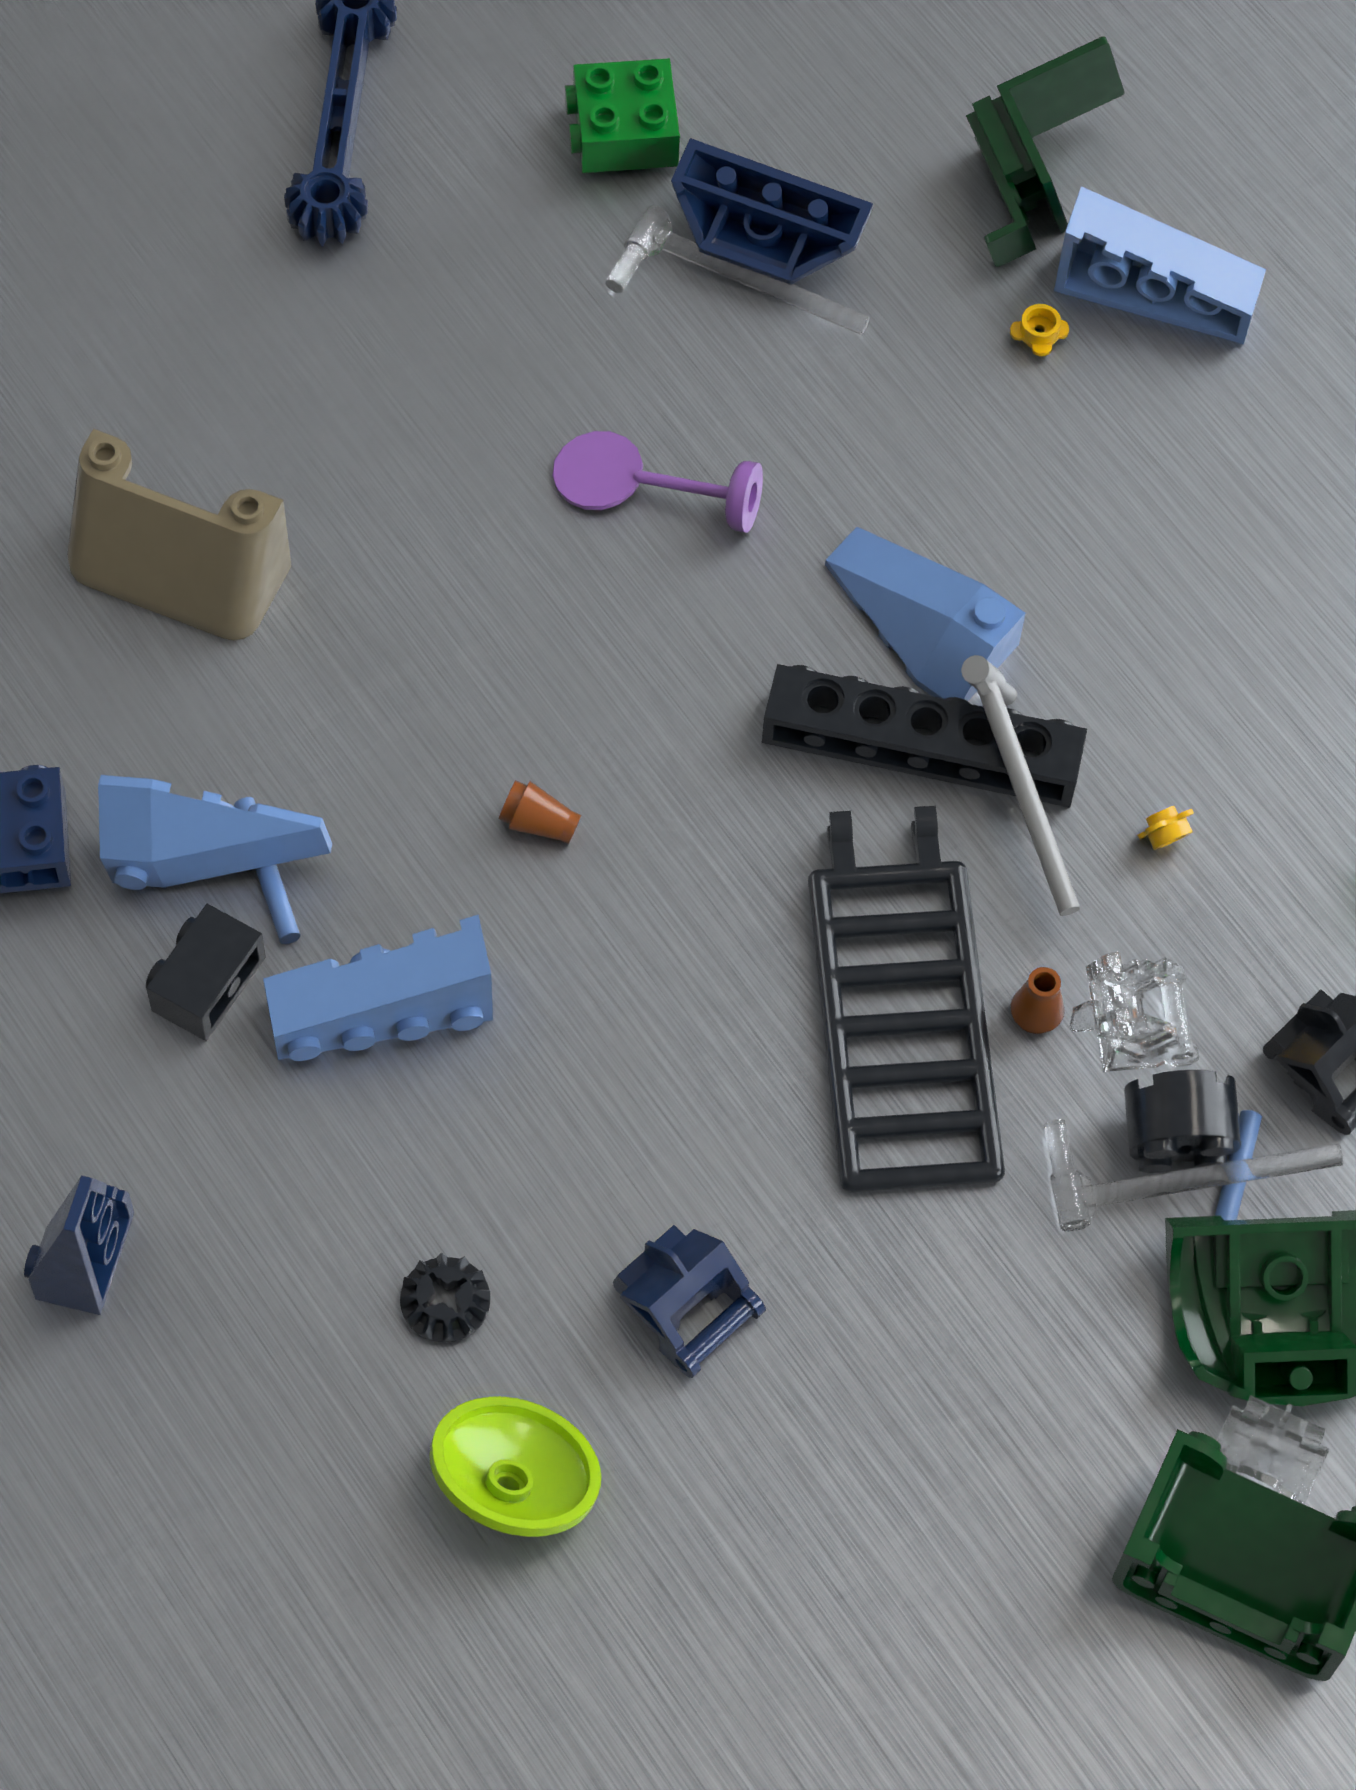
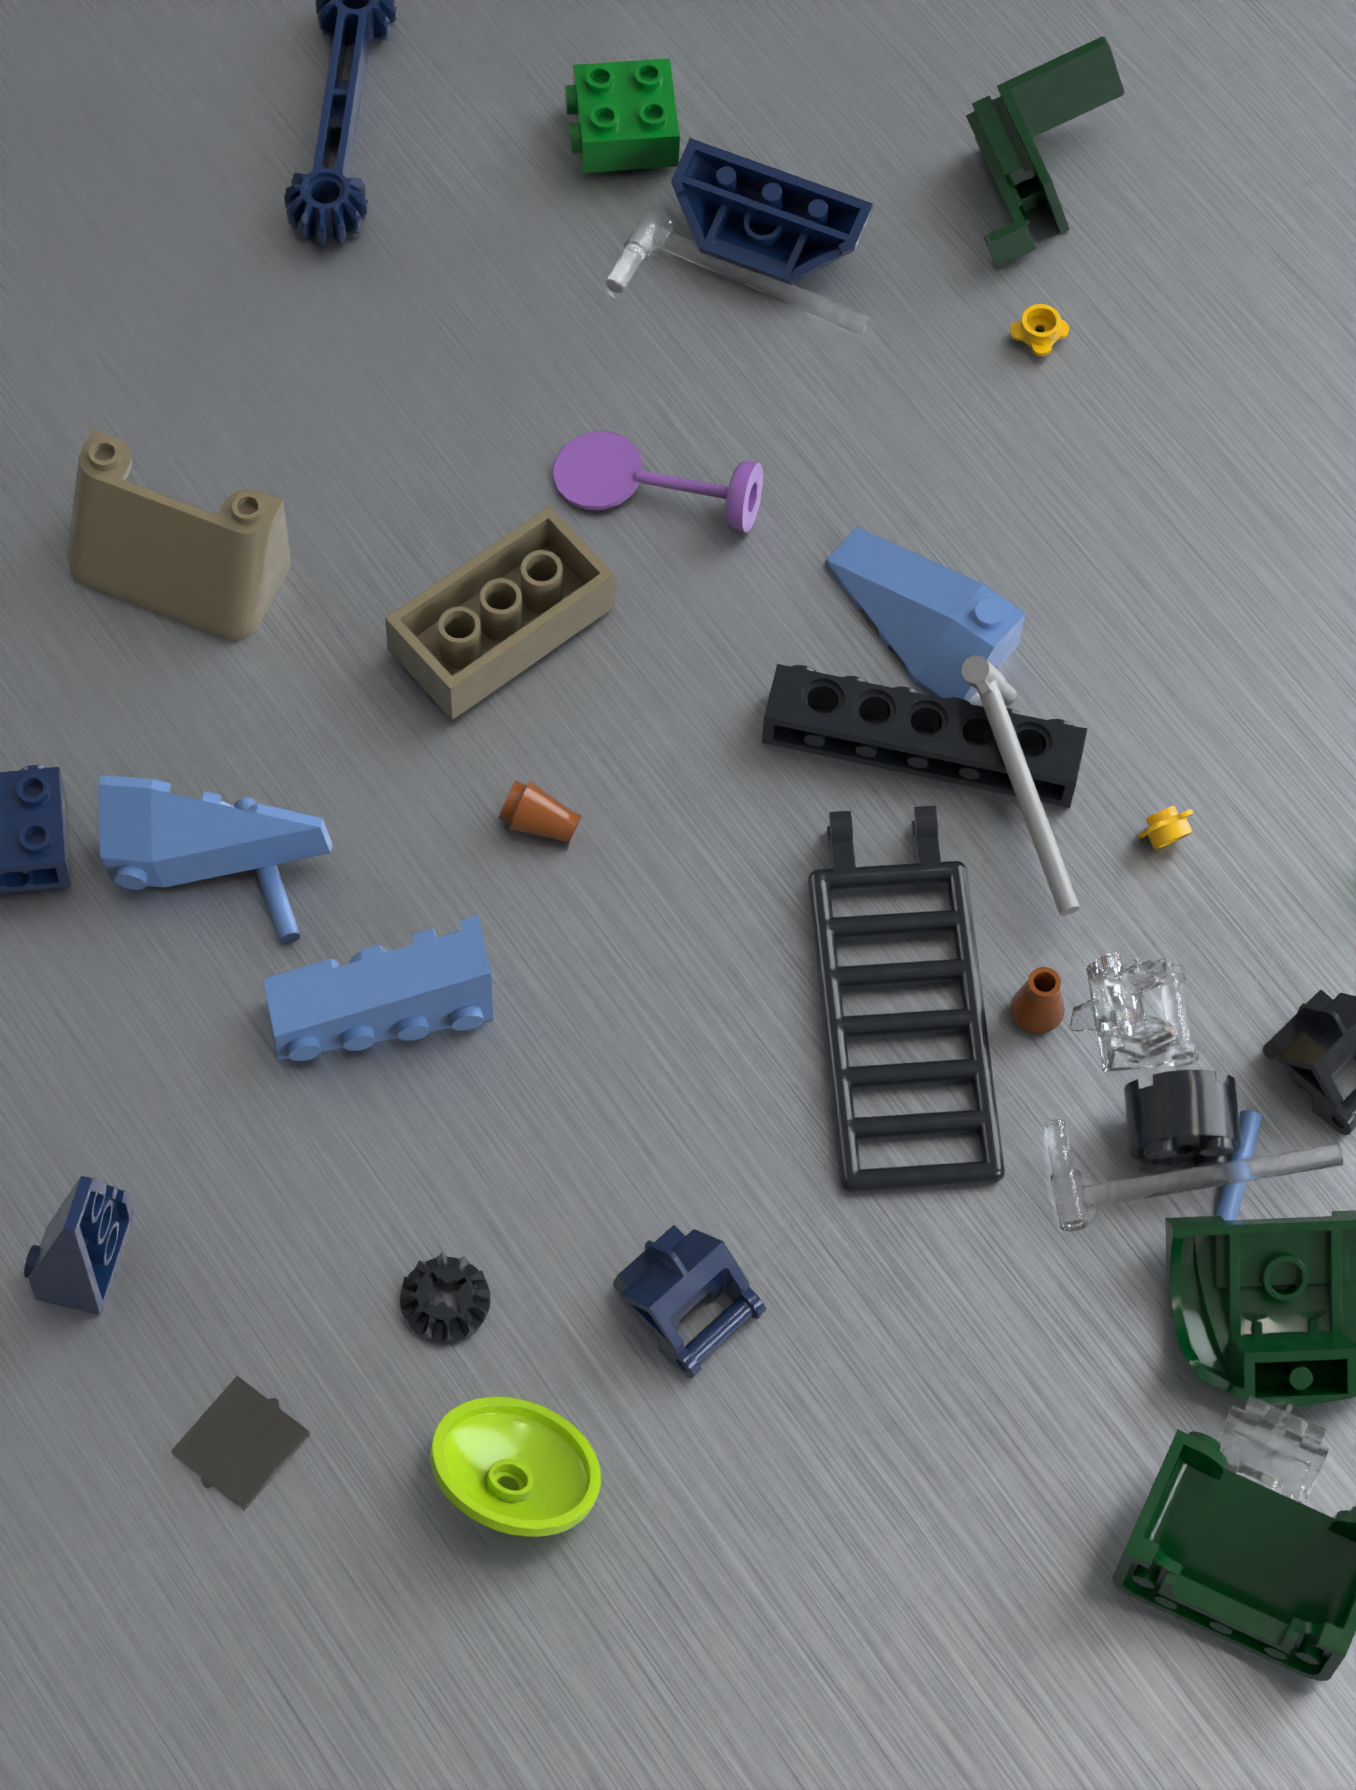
(205, 971): black brick -> none
(240, 1443): none -> clear smoke piece
(500, 612): none -> dark tan brick
(1155, 270): medium blue wedge -> none

